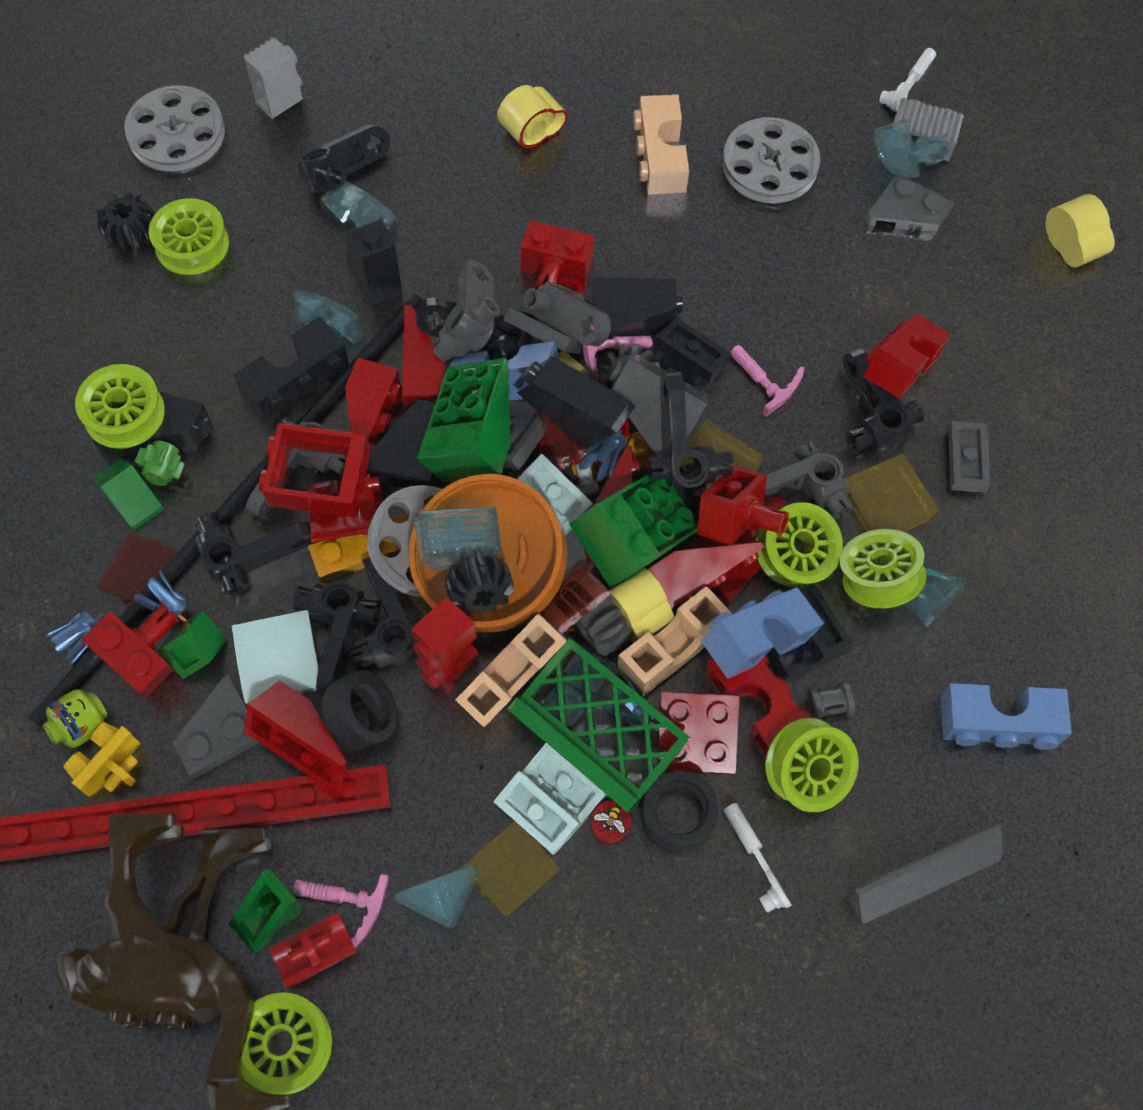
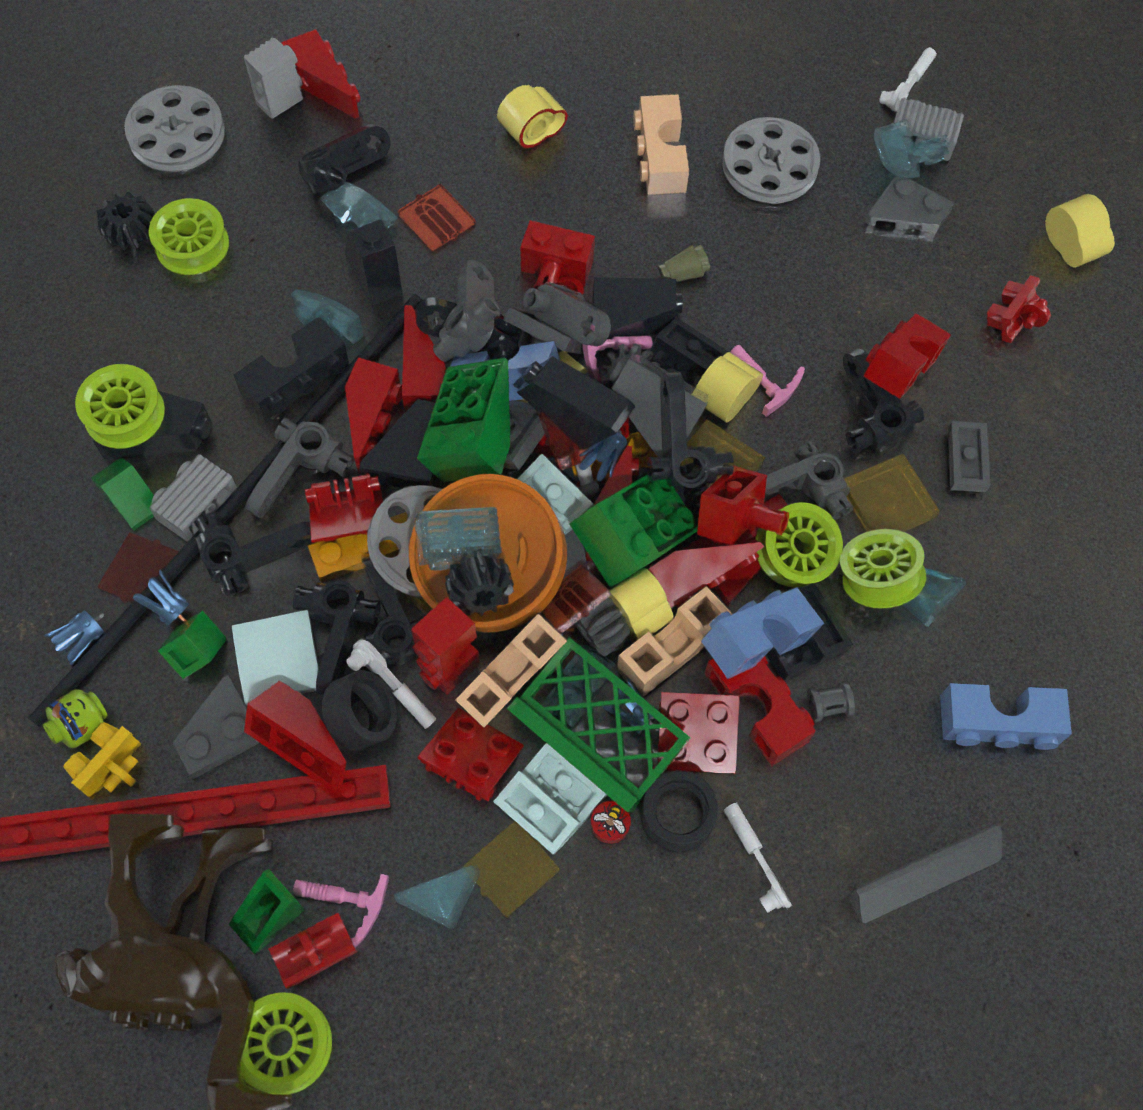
(132, 650): red brick -> none
(159, 463): bright green gear -> none
(194, 493): none -> light grey brick
(289, 436): red window -> none
(322, 74): none -> red slope
(366, 655): none -> white piece
(436, 217): none -> clear red piece
(470, 754): none -> red hinge
(686, 265): none -> olive cone
(729, 385): none -> light yellow piece
(790, 762): lime wheel -> none
(1024, 309): none -> red hips

